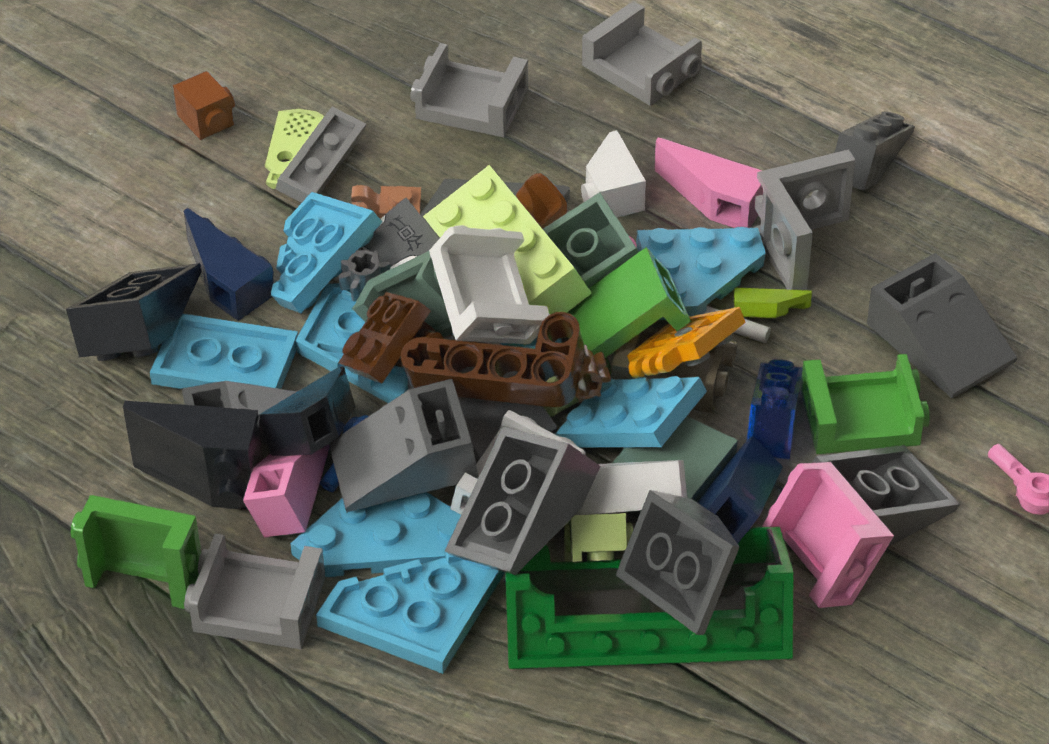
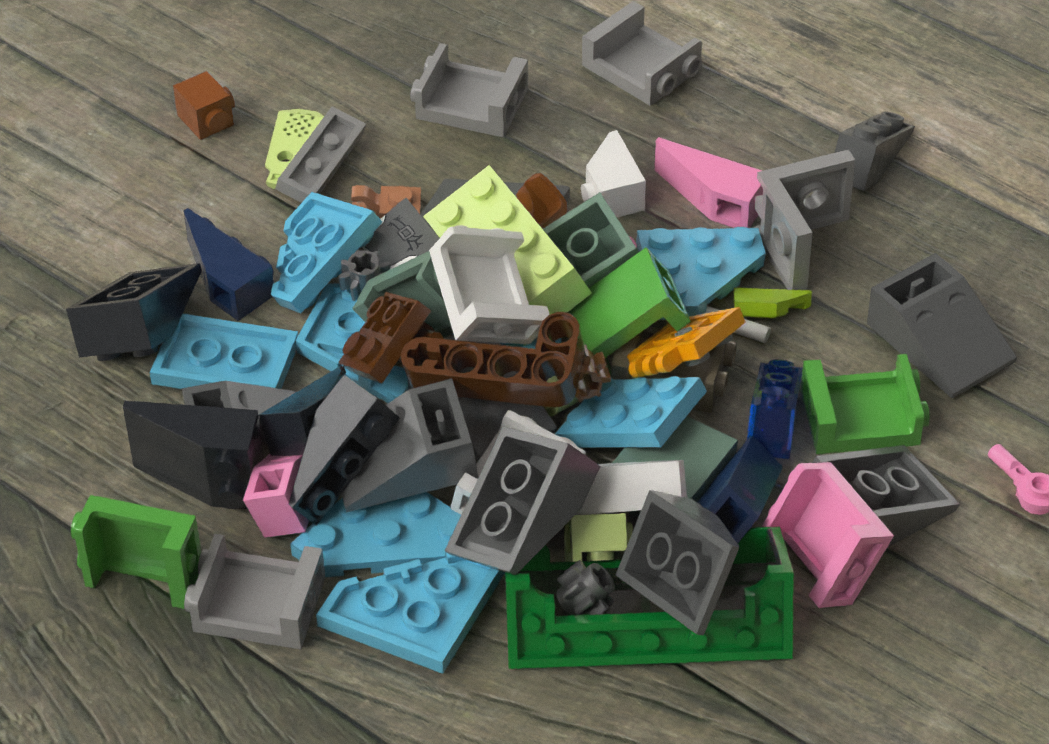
(340, 442): none -> black slope
(585, 589): none -> flat silver gear

